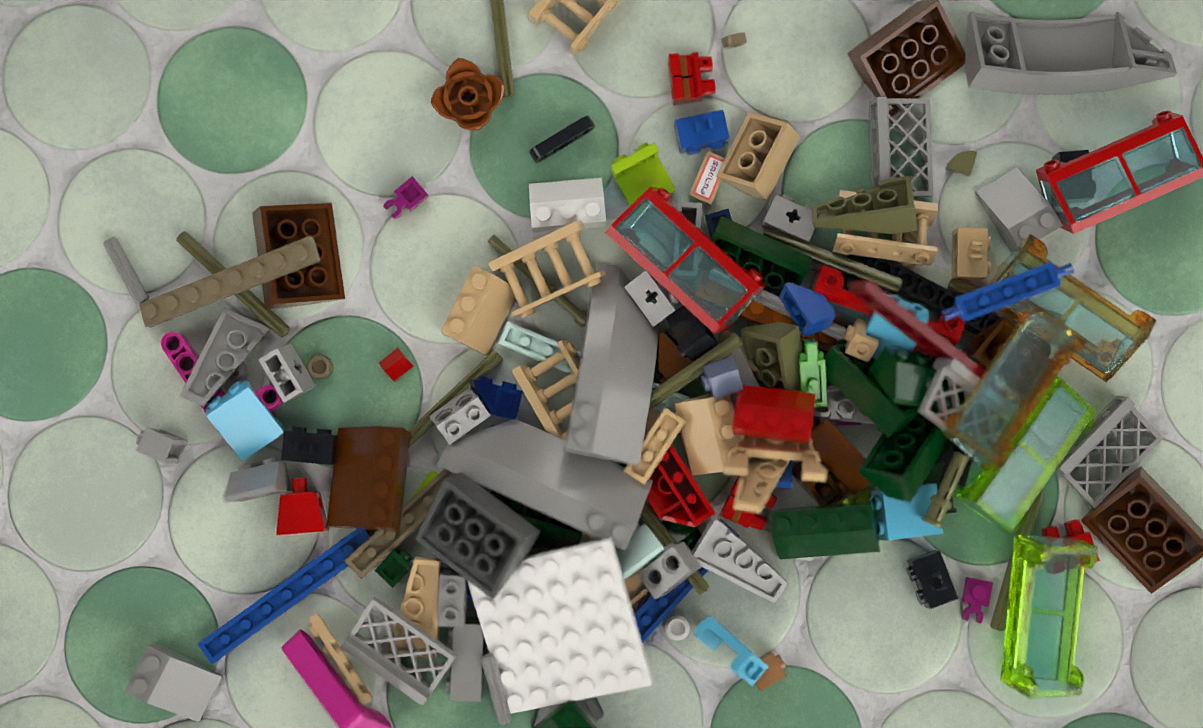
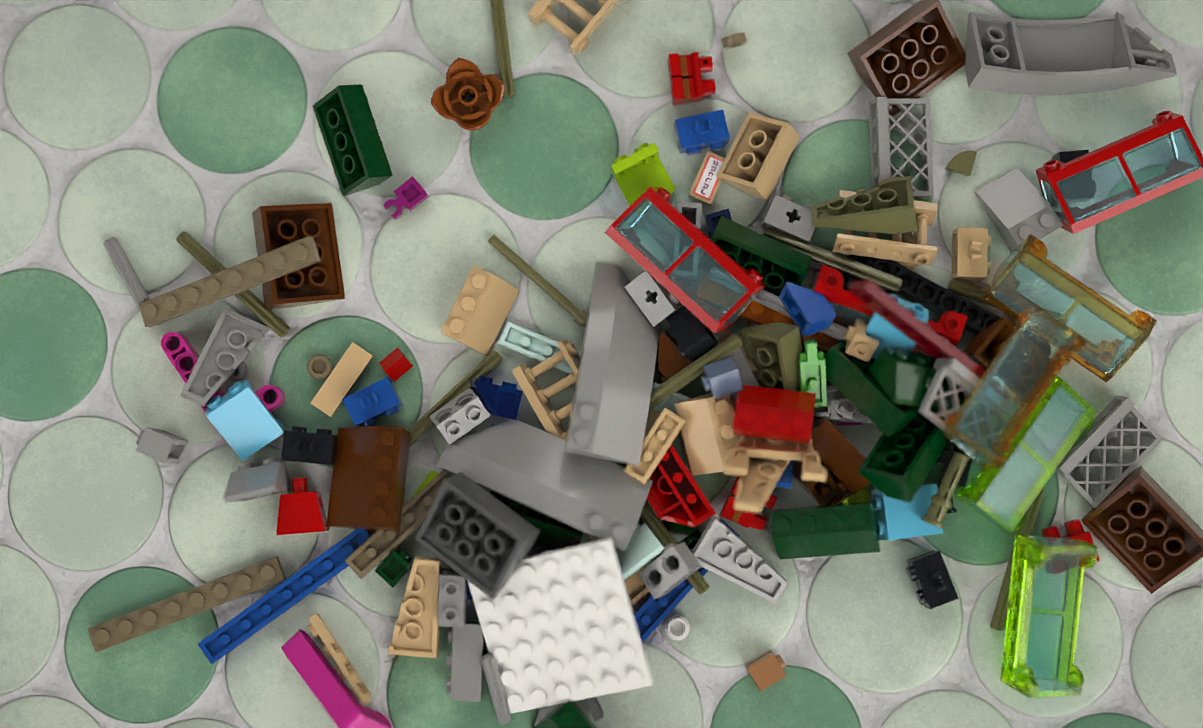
(173, 682): light grey slope -> none
(186, 604): none -> dark tan plate
(287, 372): light grey brick -> none
(342, 379): none -> tan tile
(352, 139): none -> dark green slope
(373, 402): none -> blue brick
(385, 664): light grey fence -> none
(527, 255): tan fence -> none
(562, 139): black beam -> none
(565, 202): white slope -> none
(746, 664): medium azure panel -> none
(976, 594): magenta plate -> none
(1007, 292): blue plate -> none

